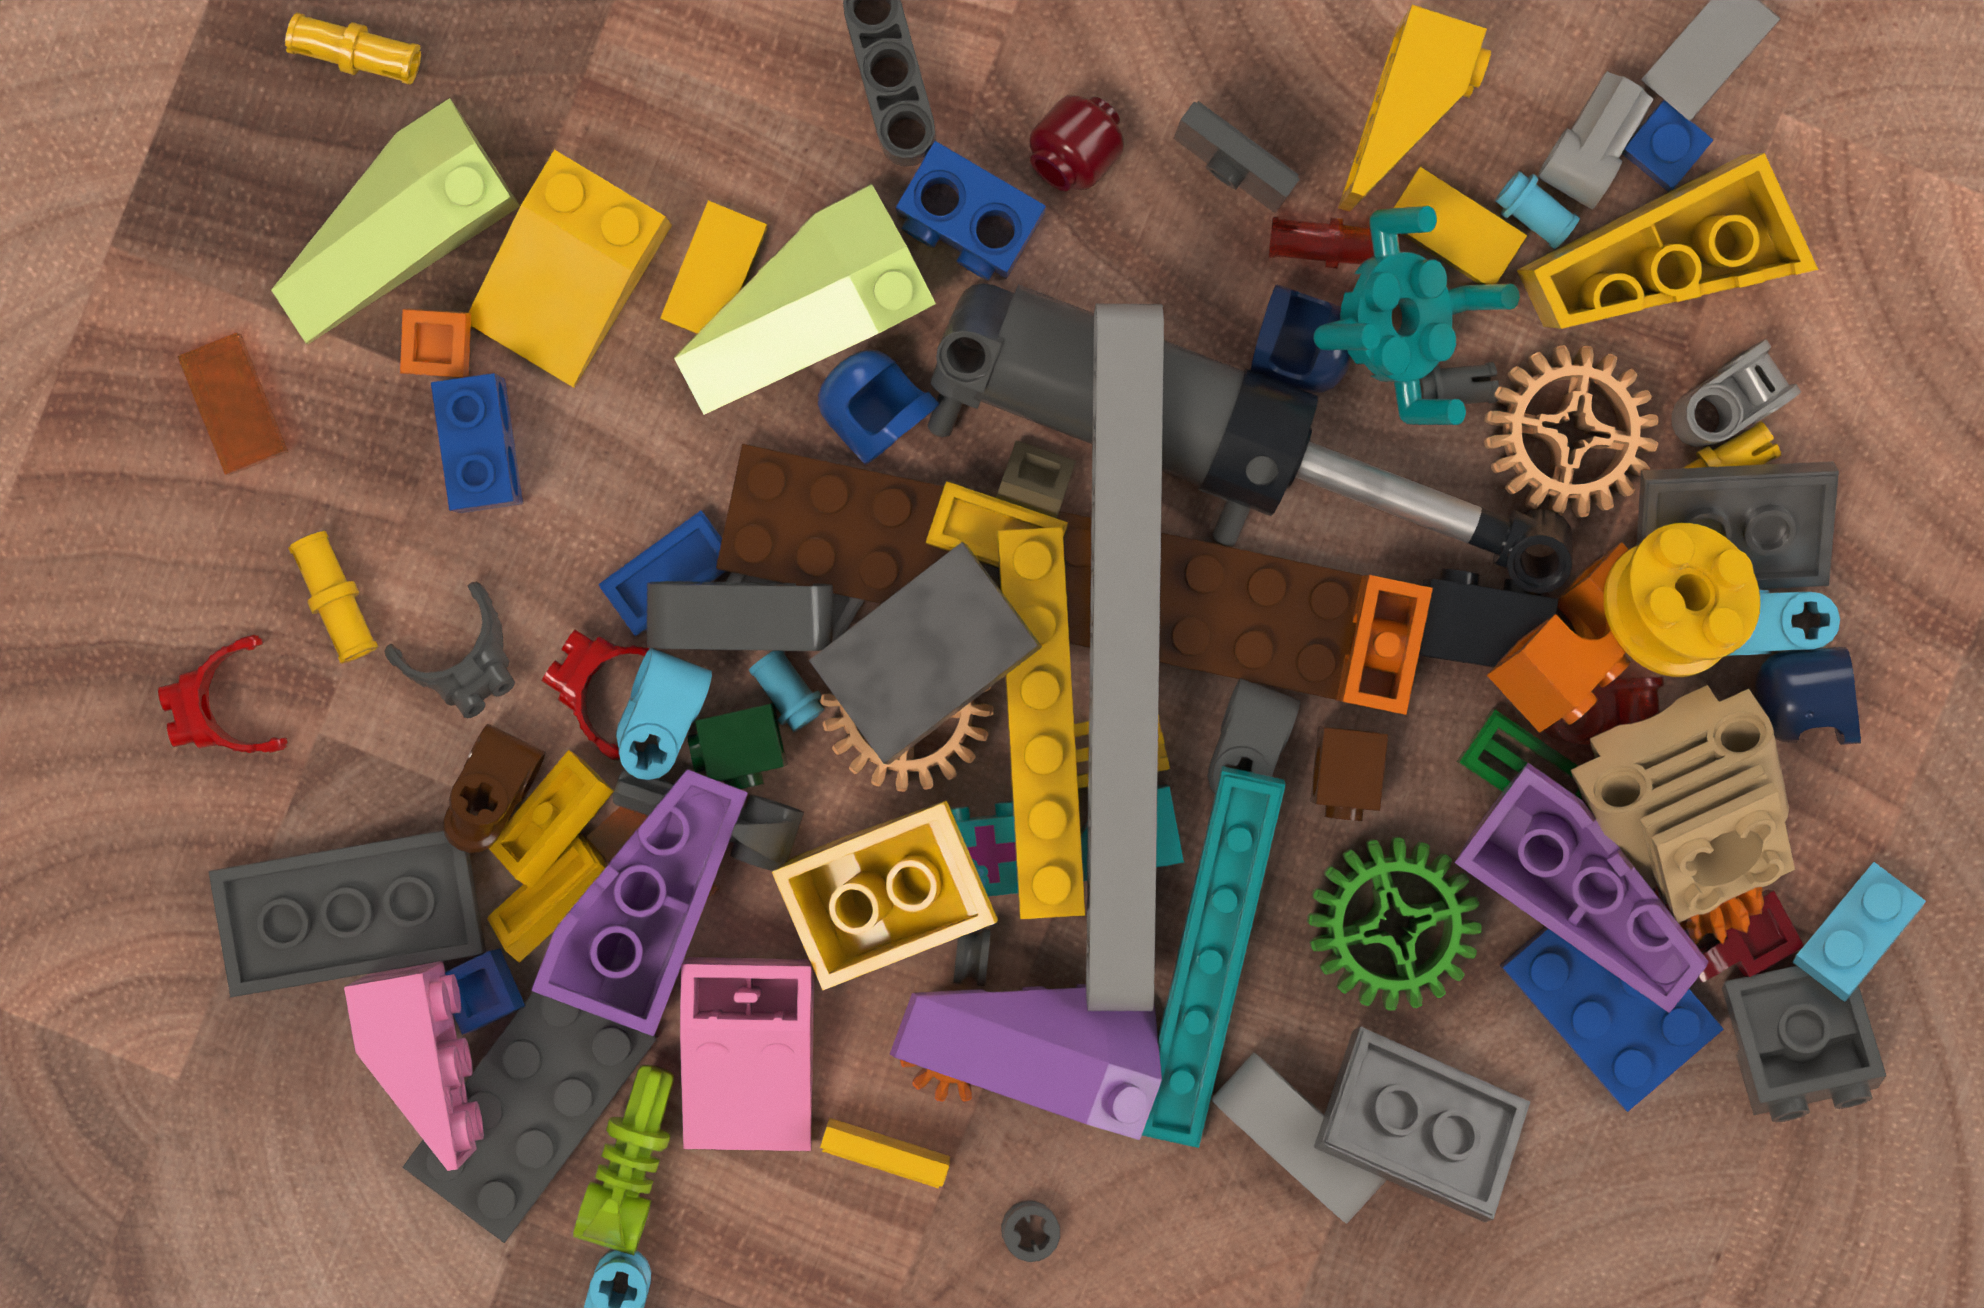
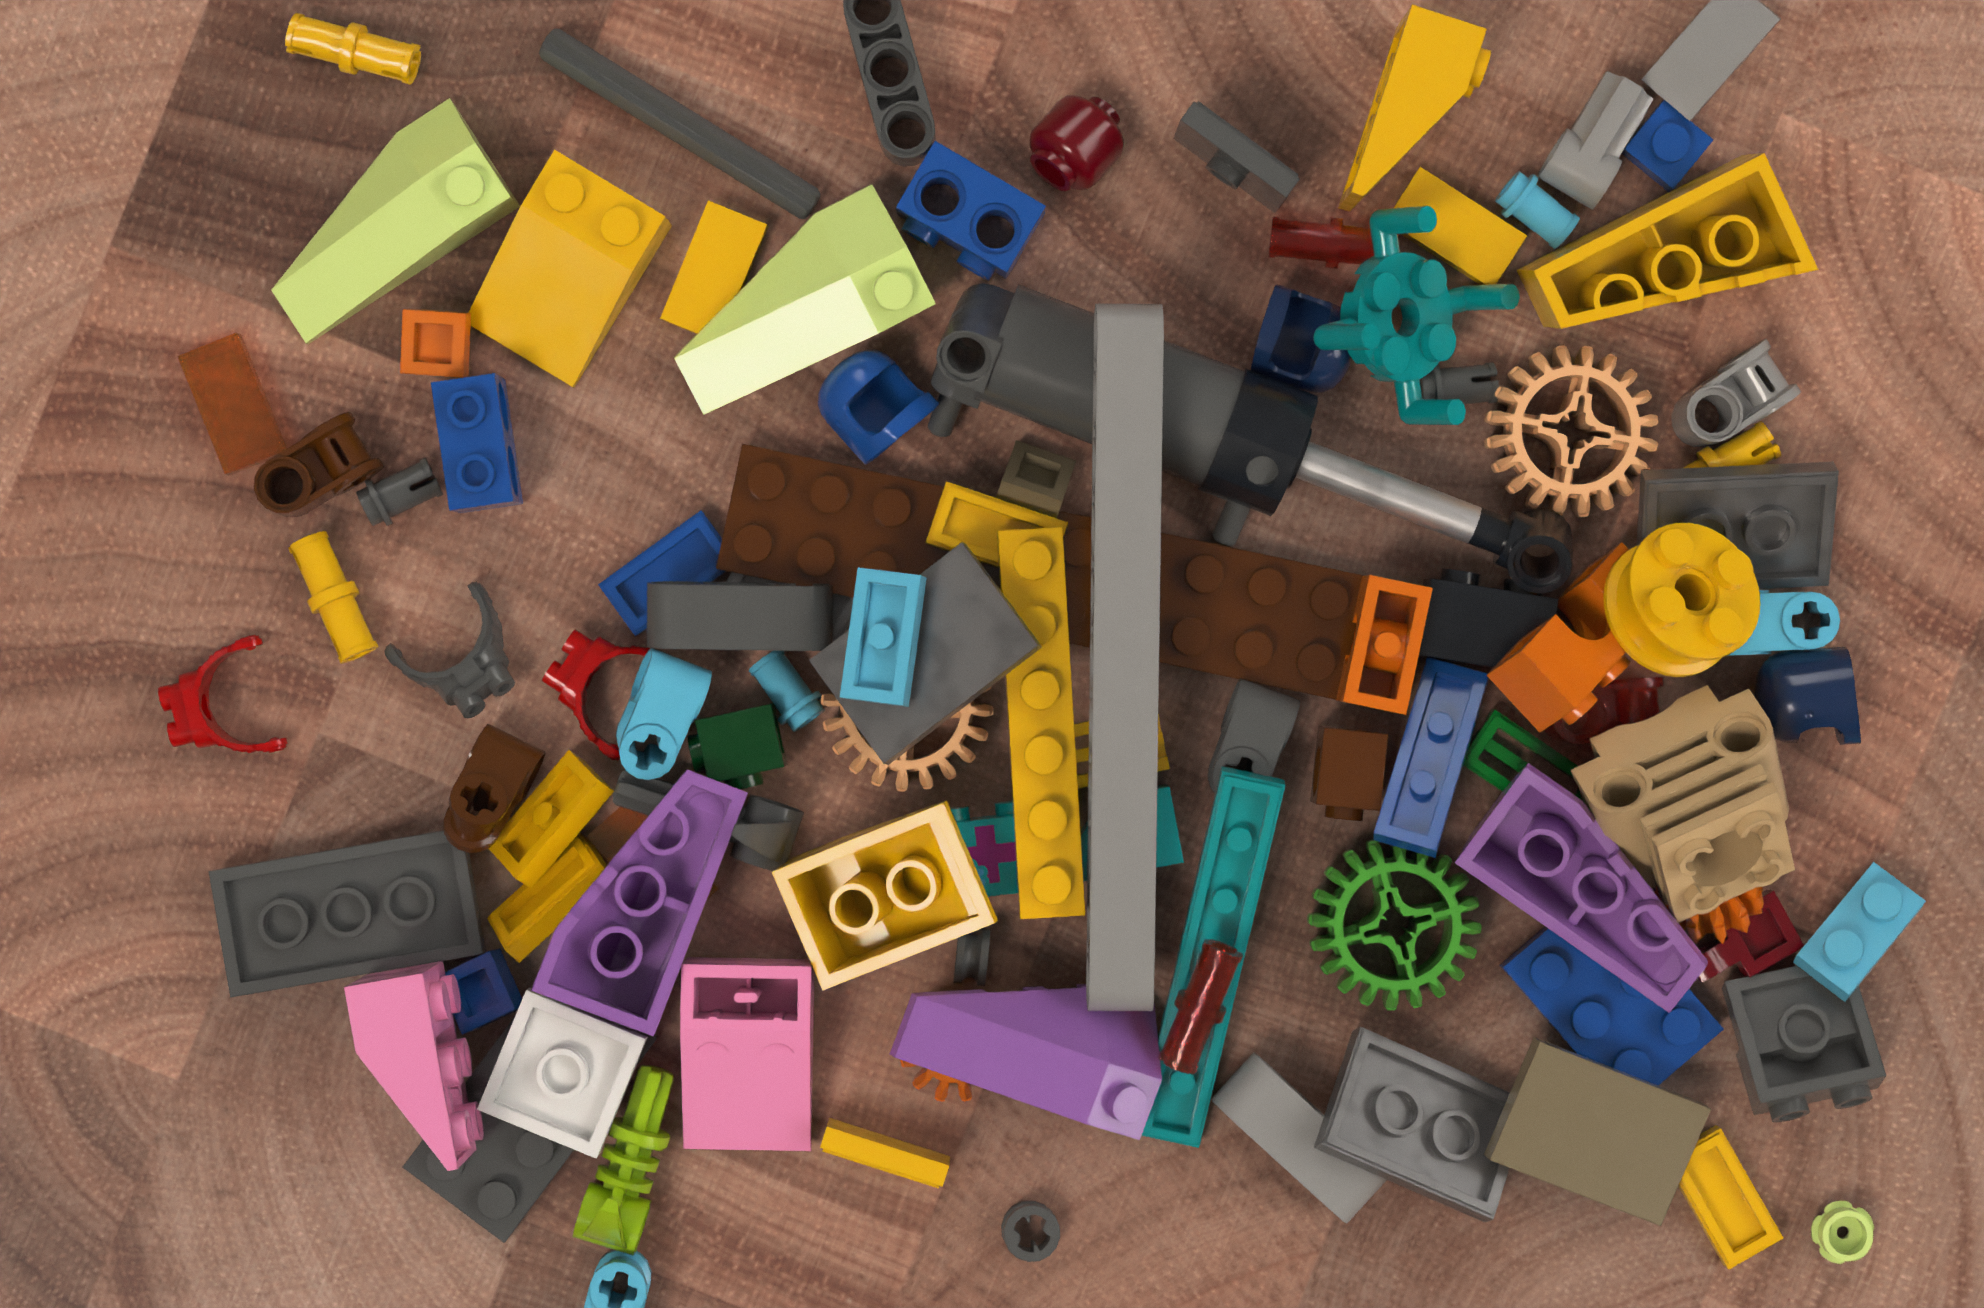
(320, 467): none -> reddish brown piece
(394, 494): none -> dark grey pin
(562, 1073): none -> white plate
(679, 123): none -> dark grey axle
(883, 637): none -> medium azure plate
(1200, 1006): none -> clear red pin
(1431, 757): none -> blue plate
(1597, 1131): none -> dark tan tile
(1726, 1201): none -> yellow tile
(1854, 1244): none -> yellowish green plate

